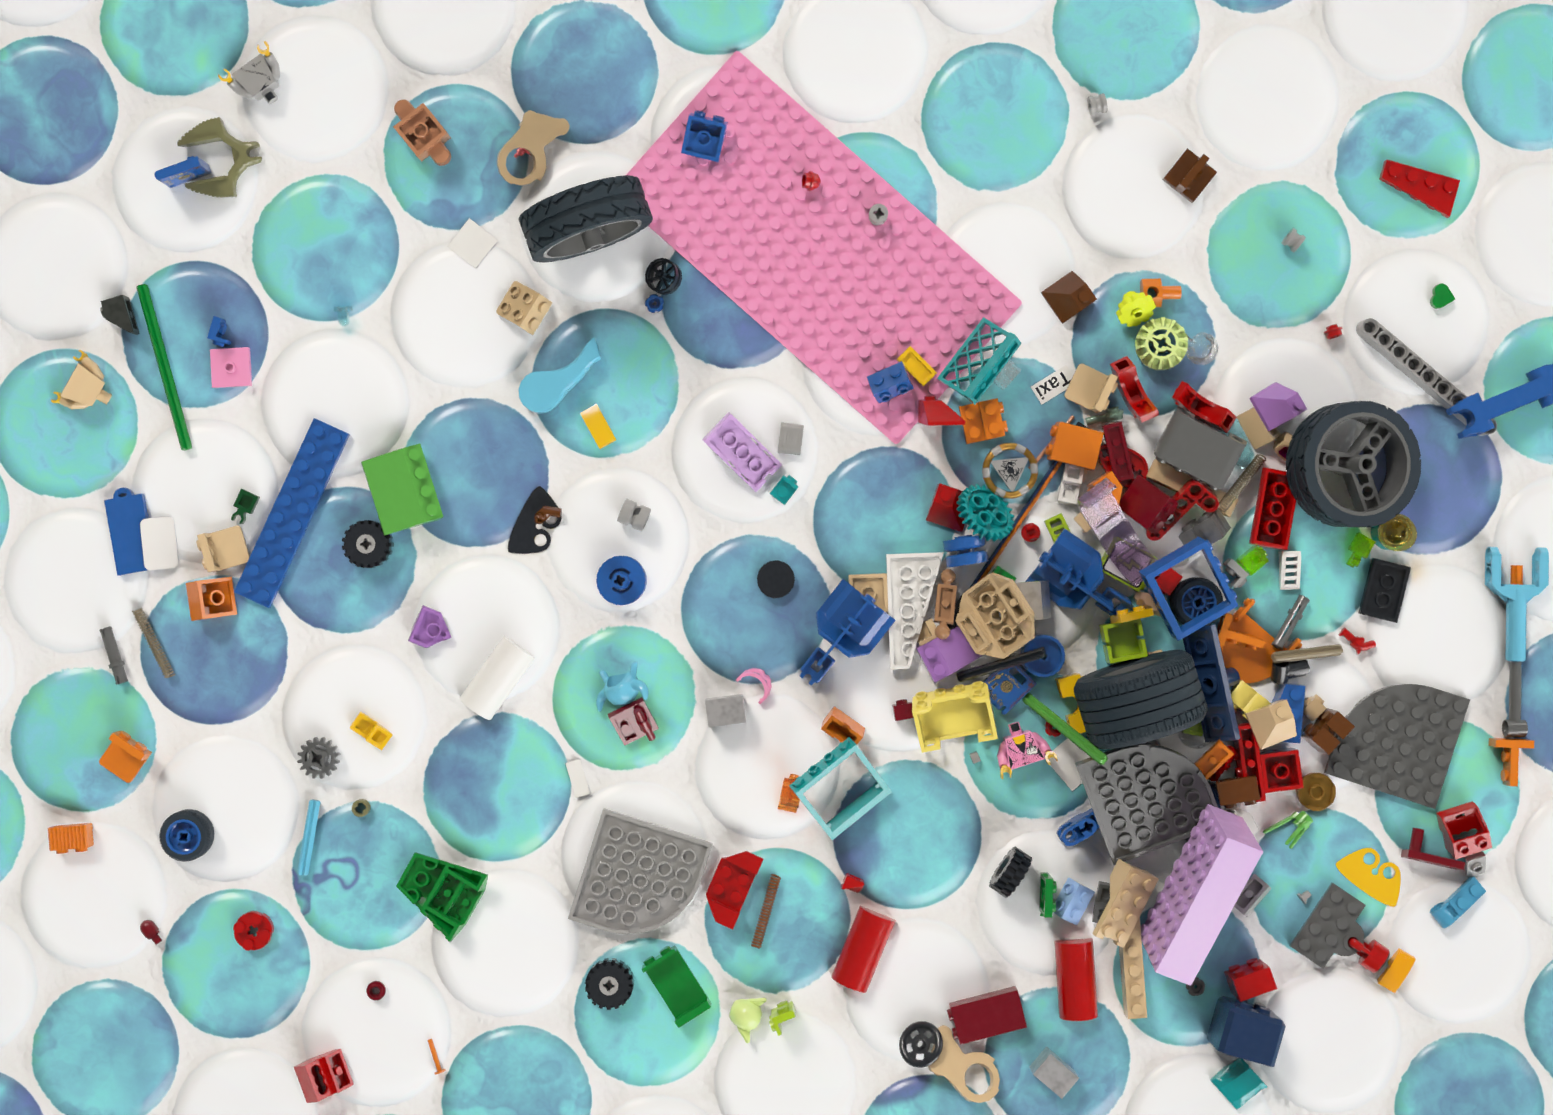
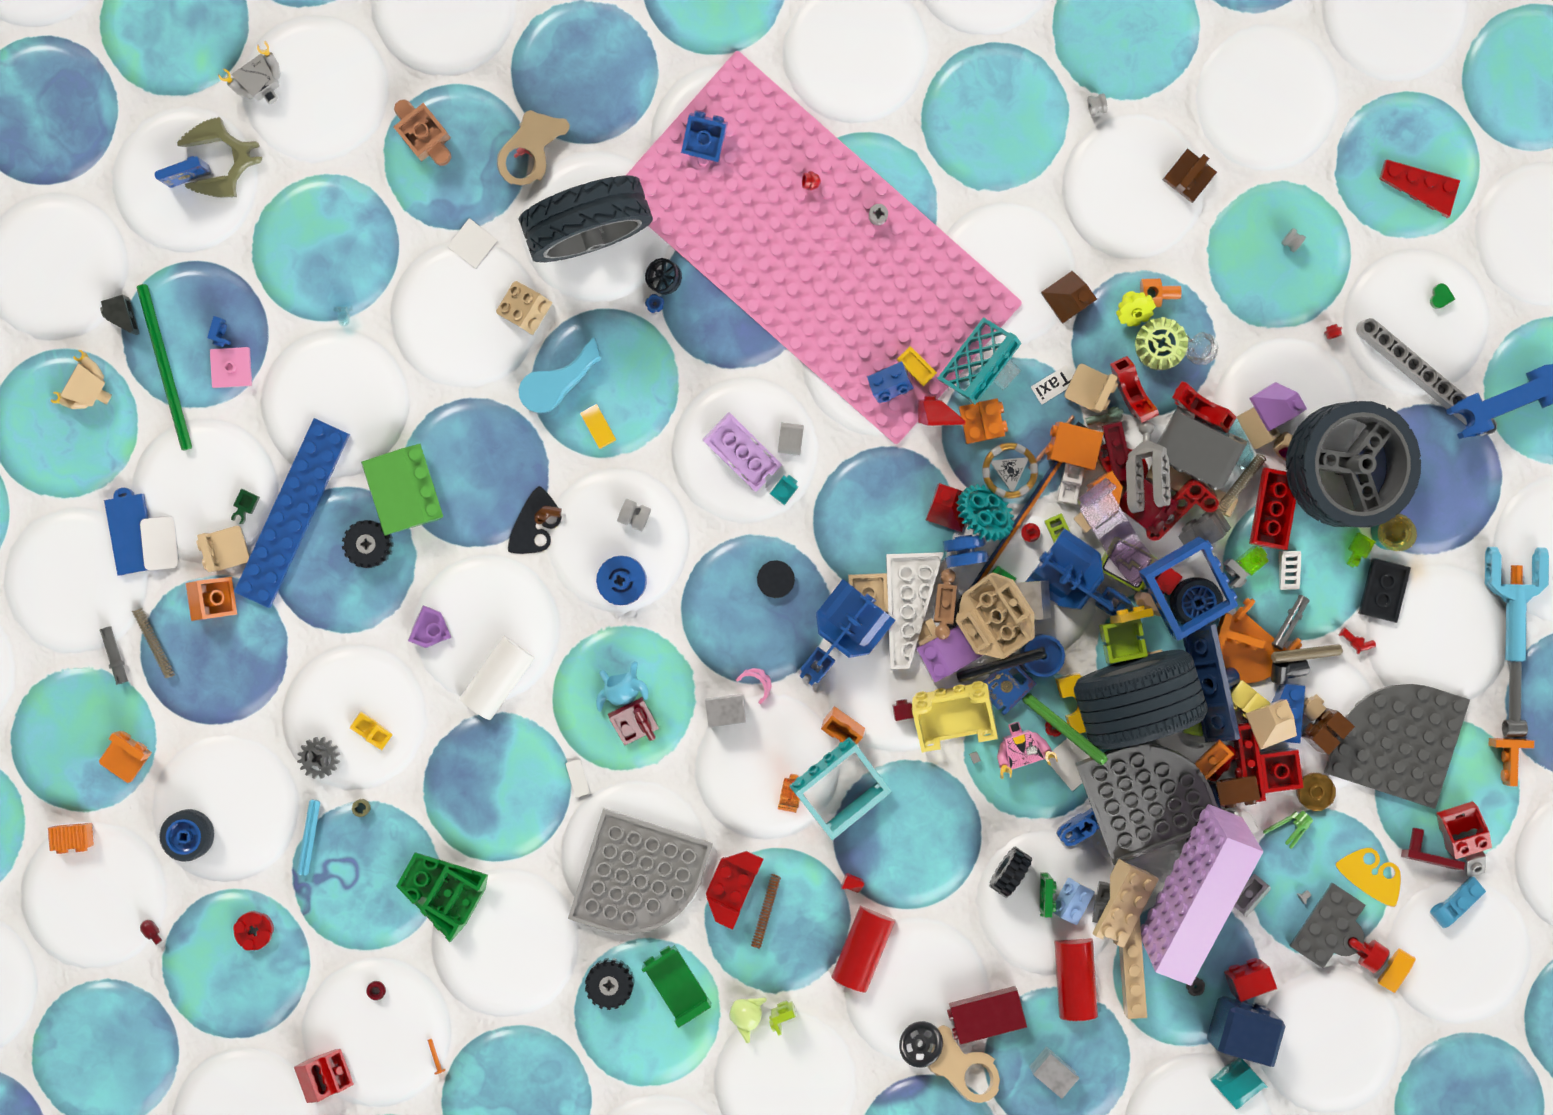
(1160, 470): none -> light grey piece

